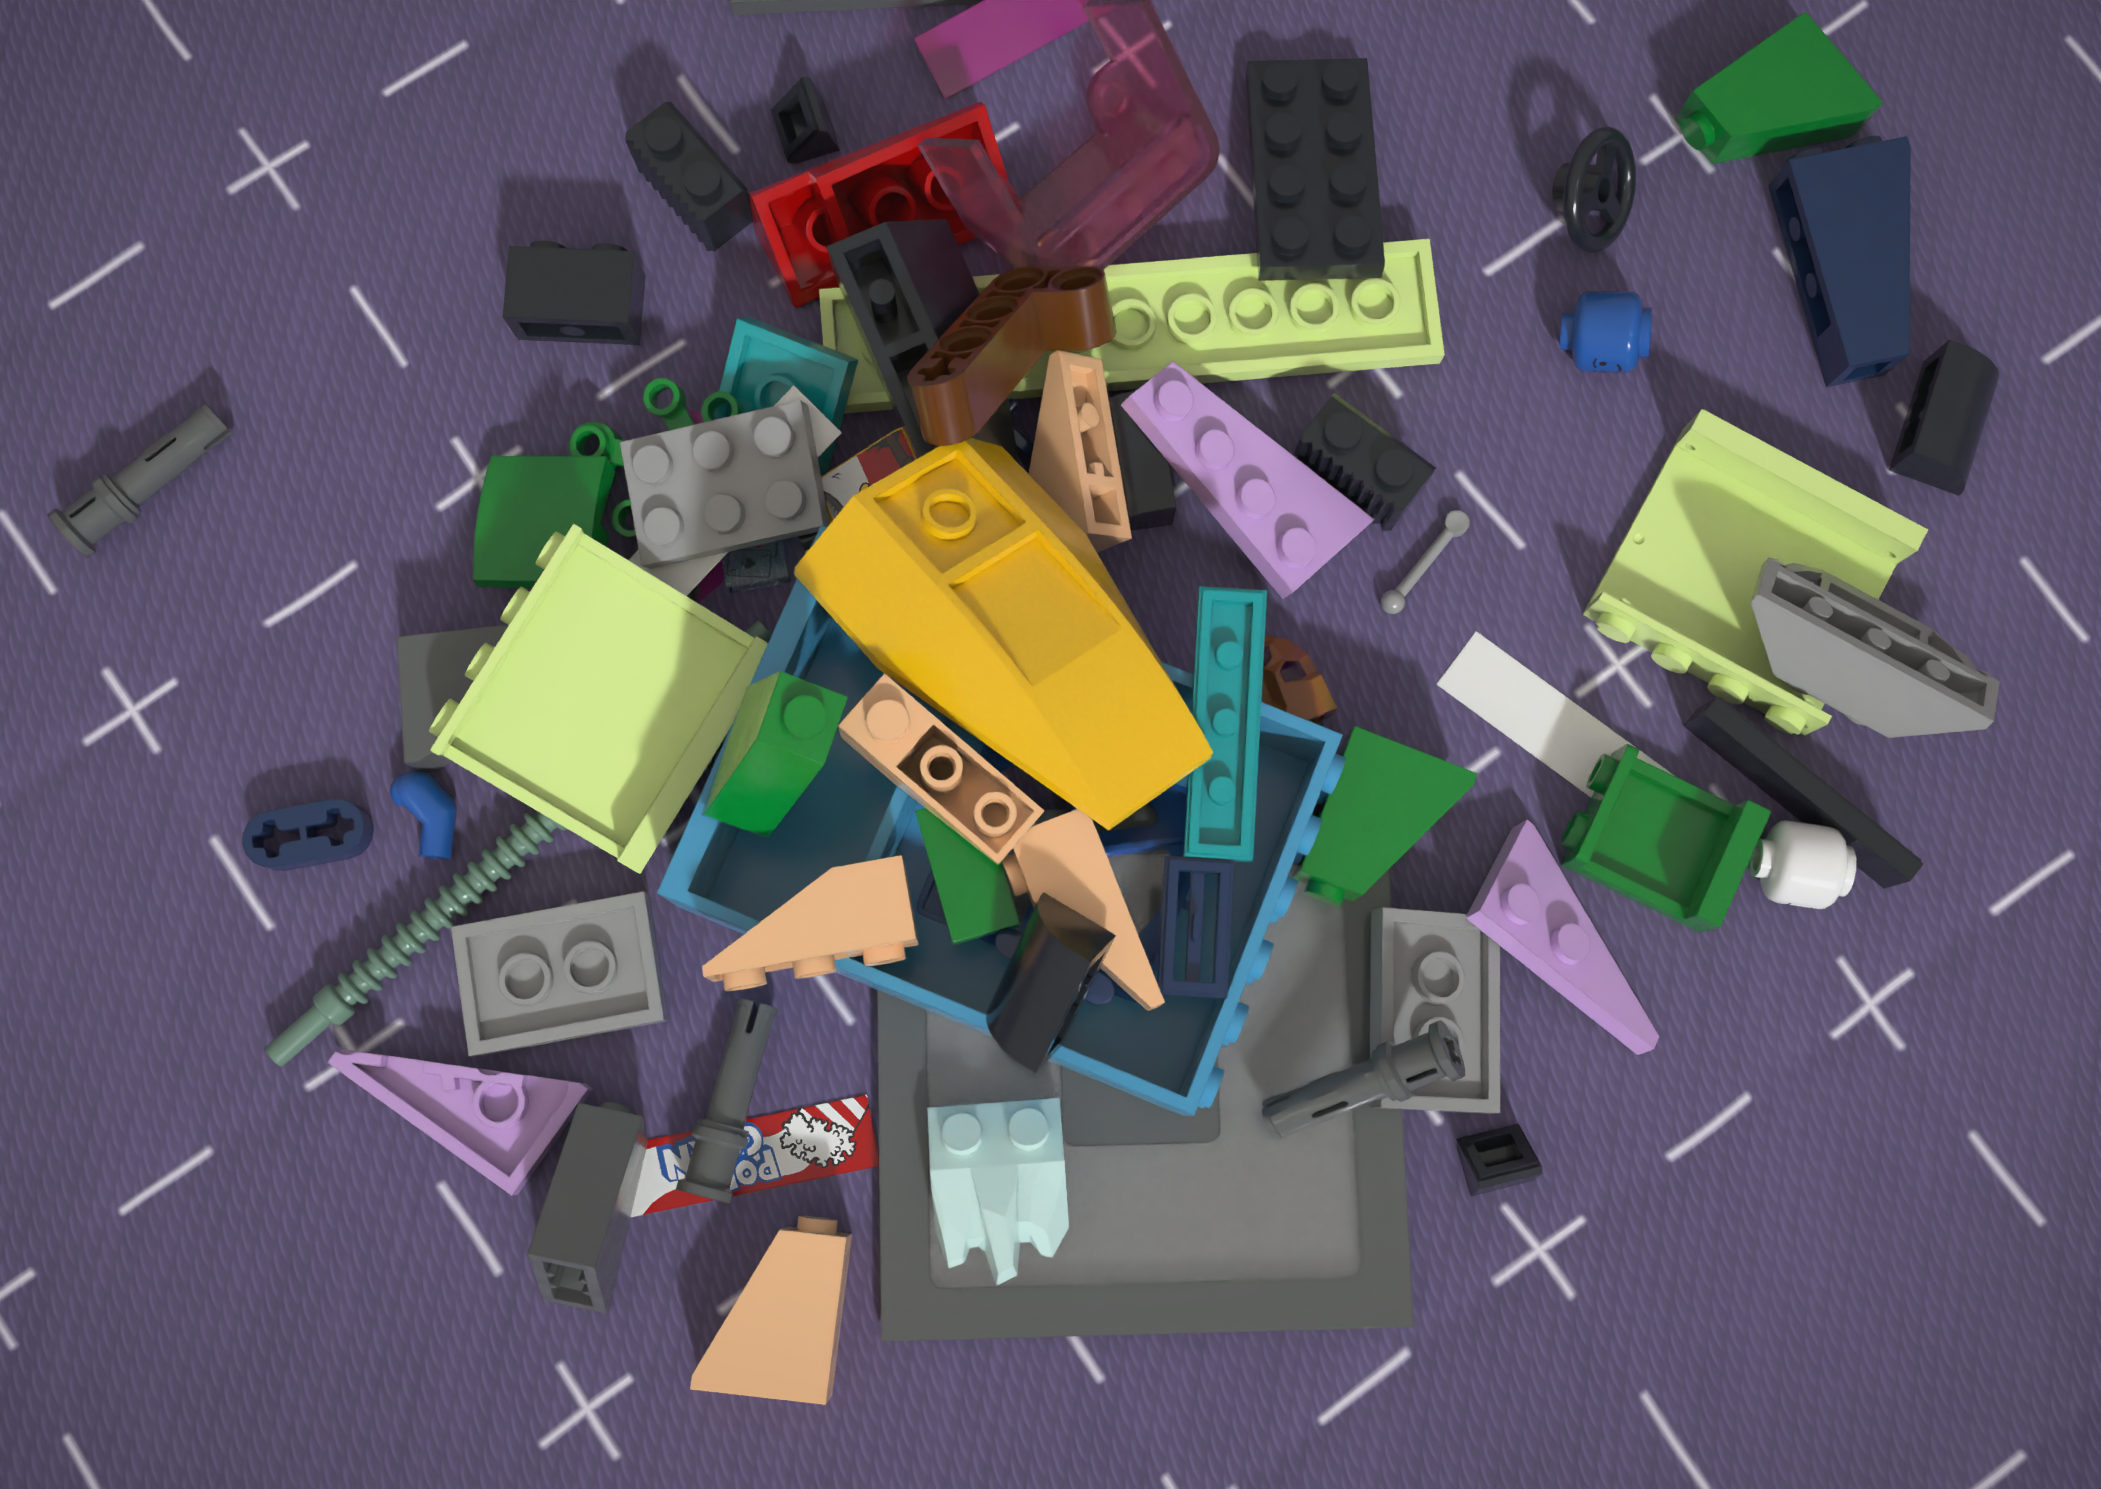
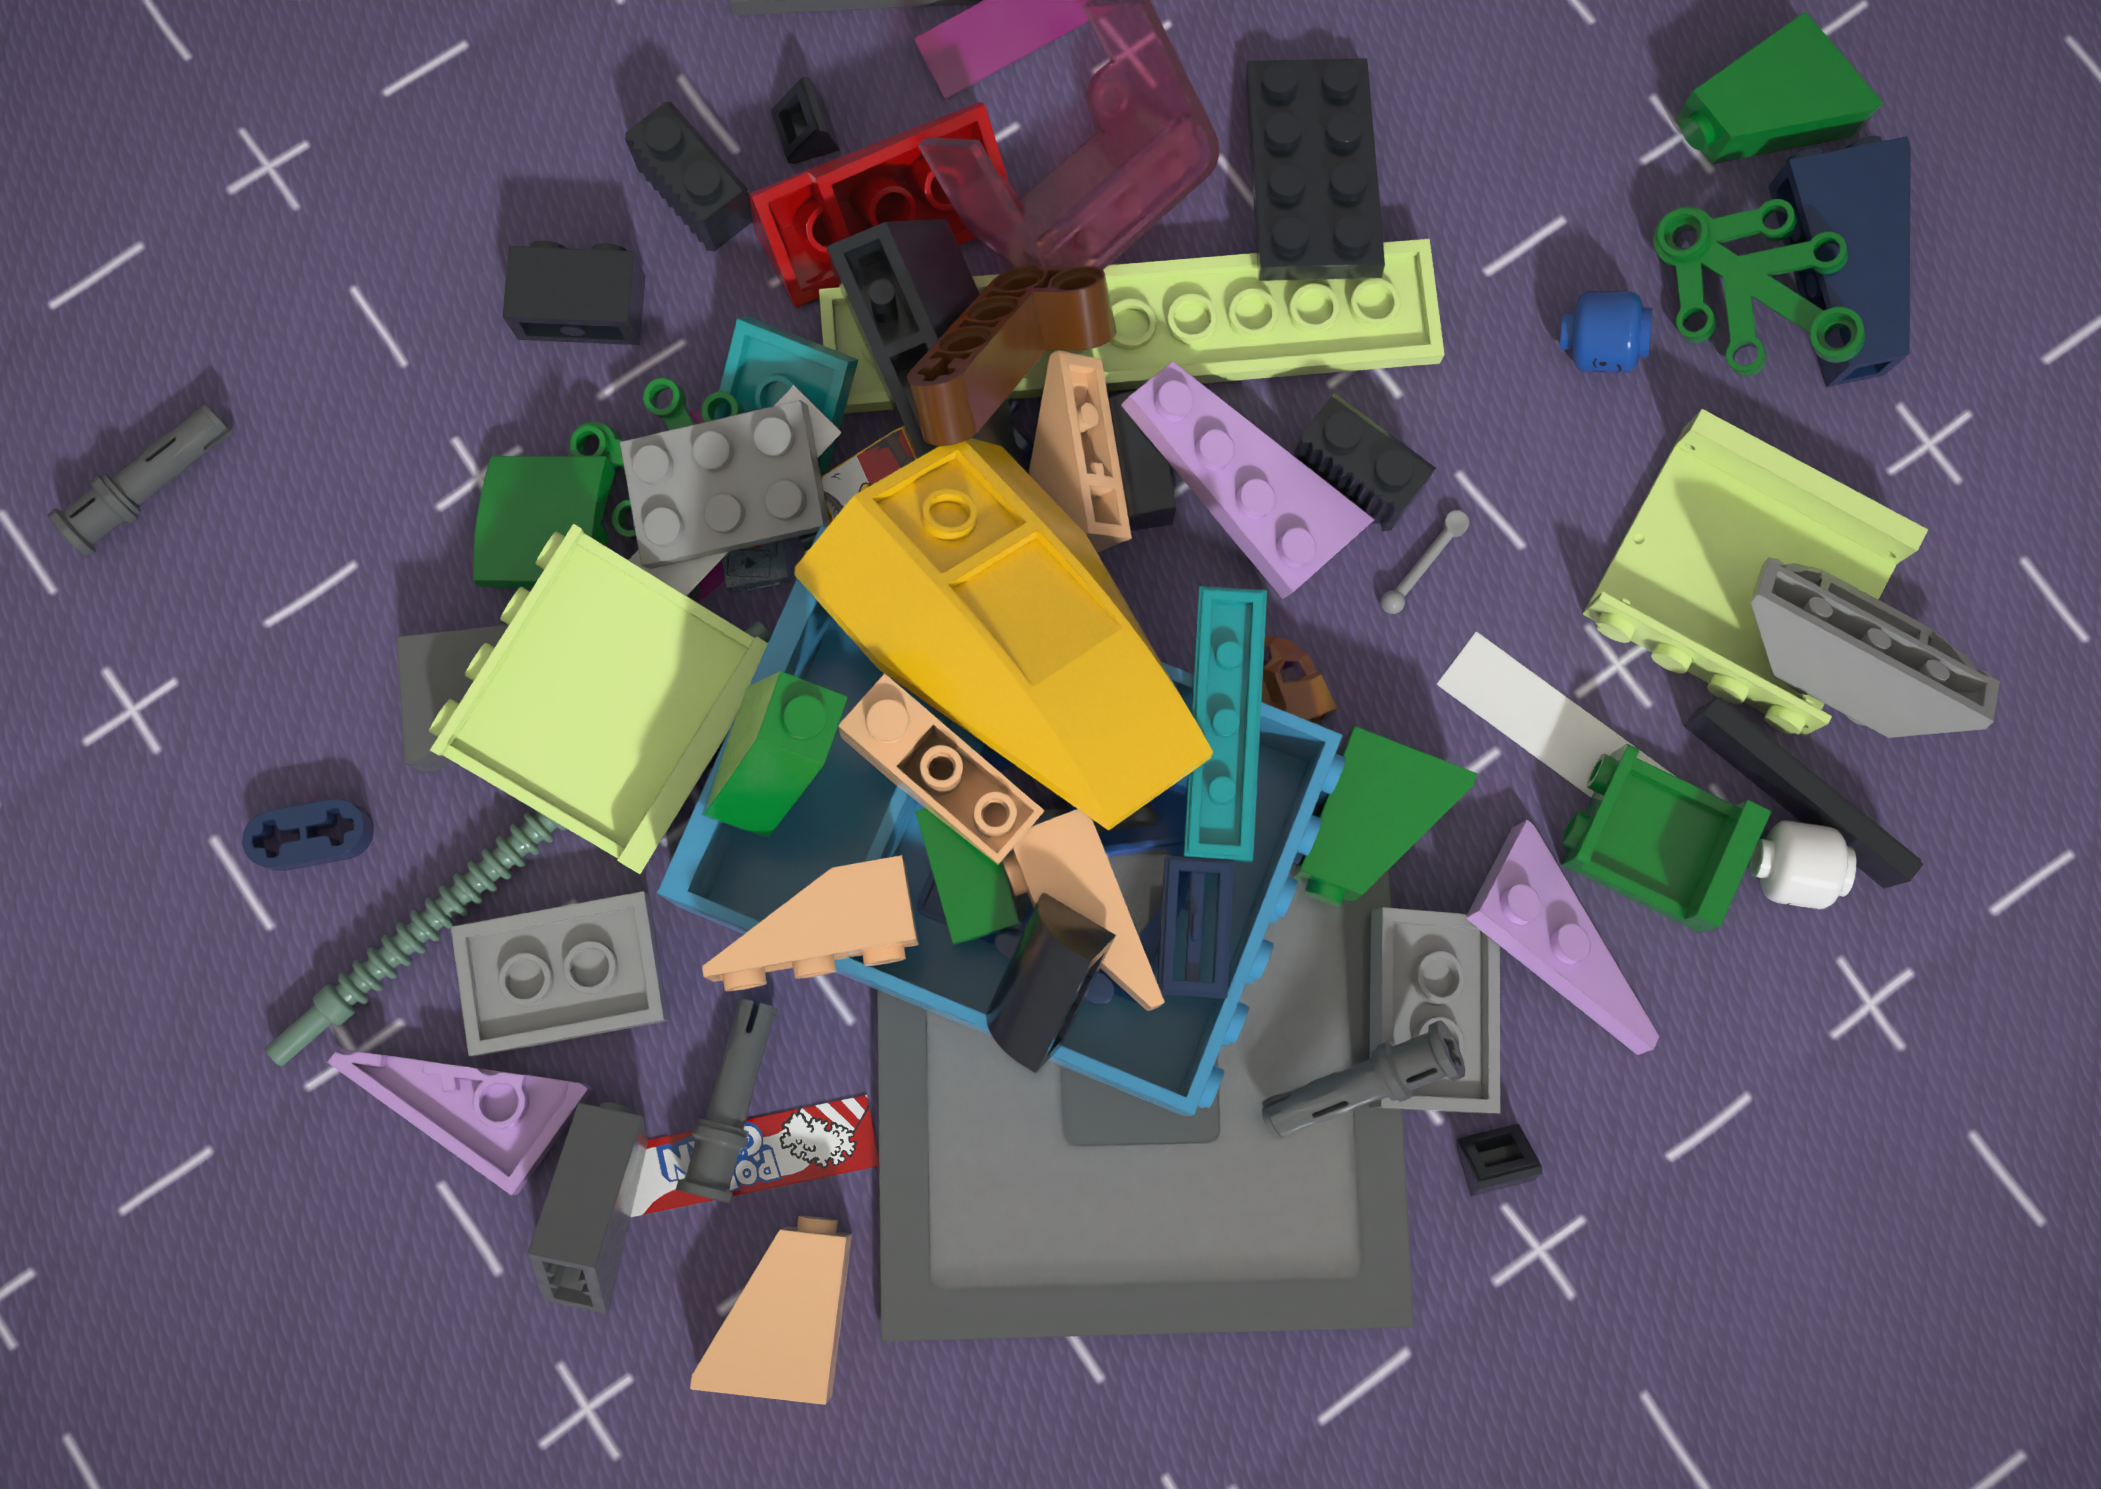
(432, 807): blue arm -> none
(998, 1180): light aqua plate -> none
(1589, 187): black piece -> none
(1750, 277): none -> green plant
(1946, 417): black brick -> none

